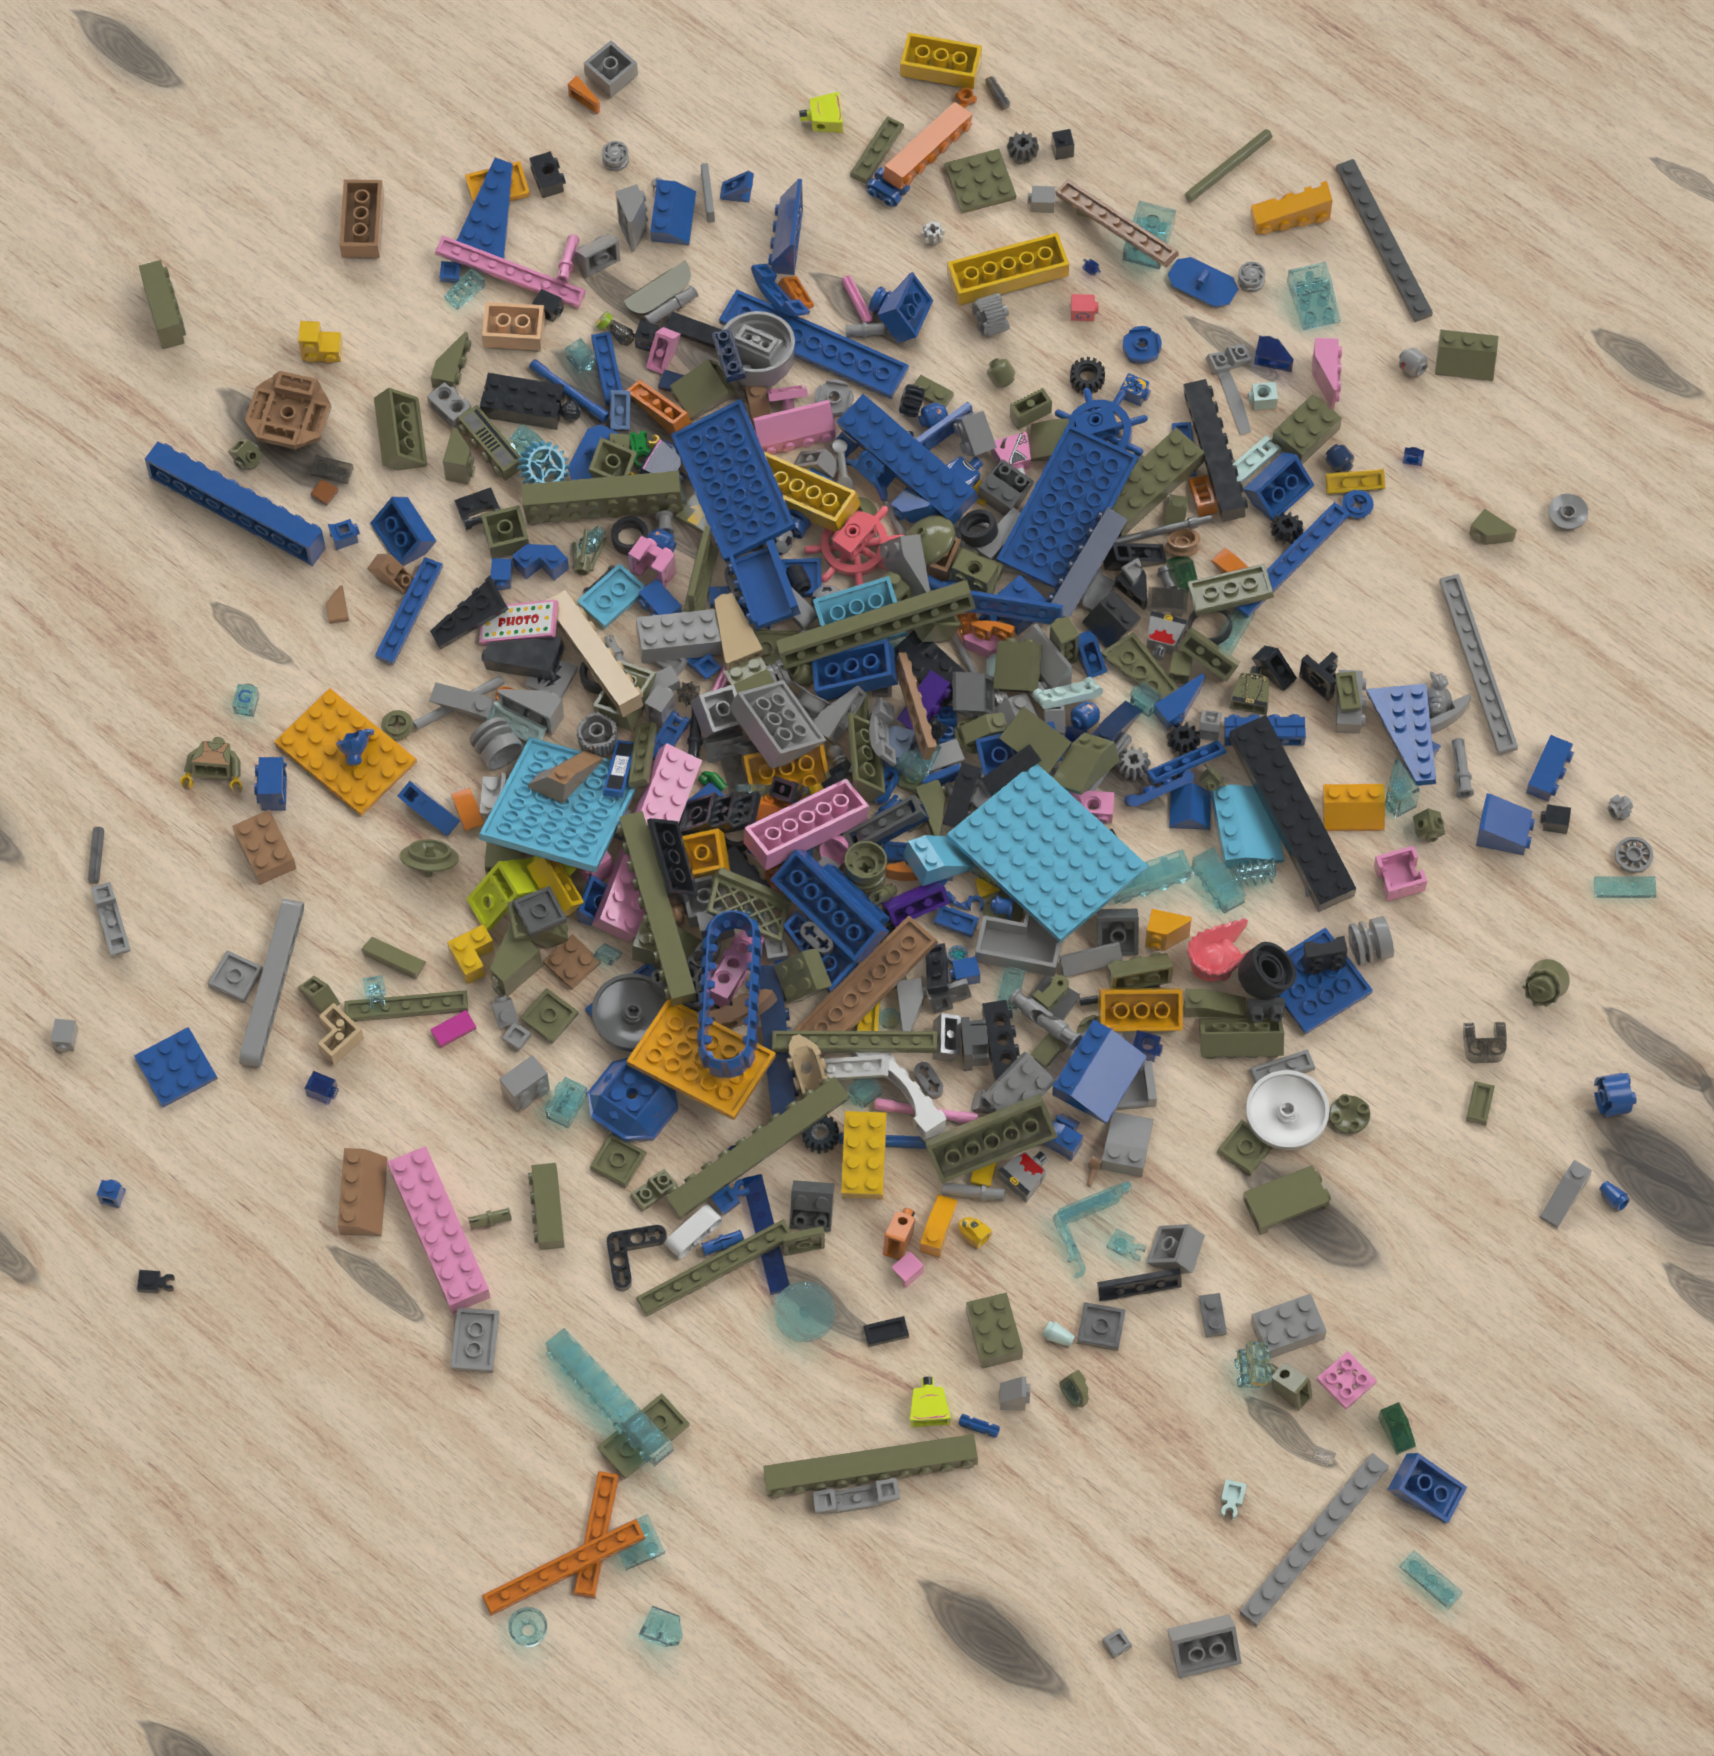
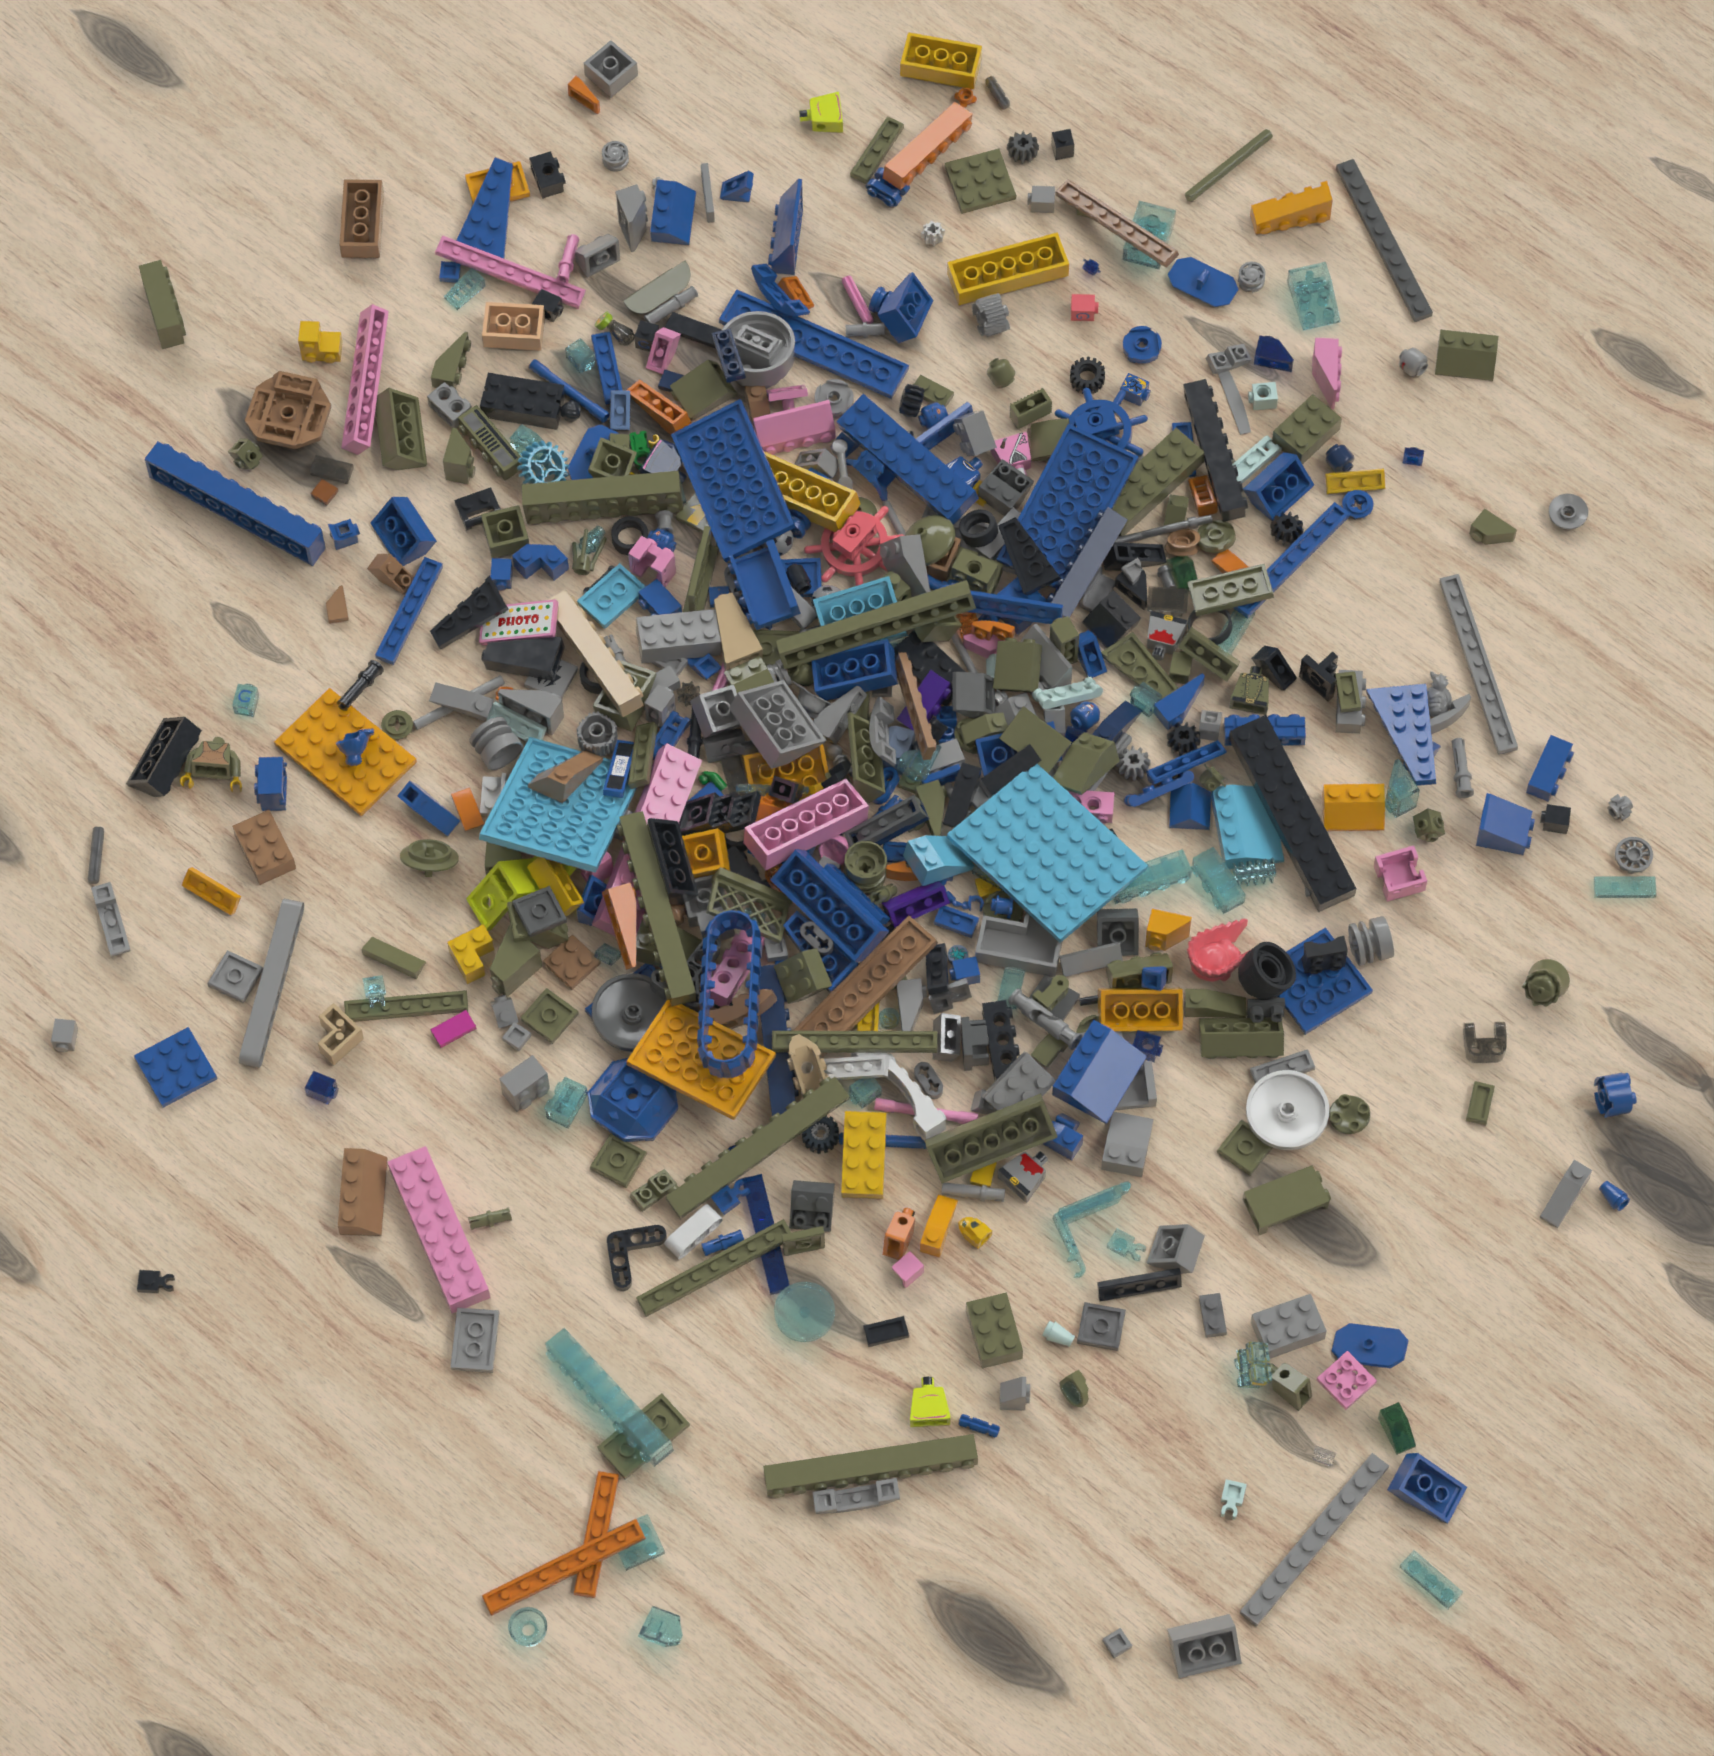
(110, 1193): blue brick -> none
(164, 756): none -> black slope
(211, 891): none -> light orange plate
(318, 994): olive slope -> none
(364, 680): none -> black pin
(365, 379): none -> bright pink brick
(547, 1206): olive brick -> none
(622, 912): none -> orange slope
(912, 506): blue slope -> none
(1028, 560): none -> black wing
(1096, 1164): medium nougat hand -> none
(1154, 977): none -> blue slope
(1216, 536): none -> olive tile
(1371, 1344): none -> blue shield

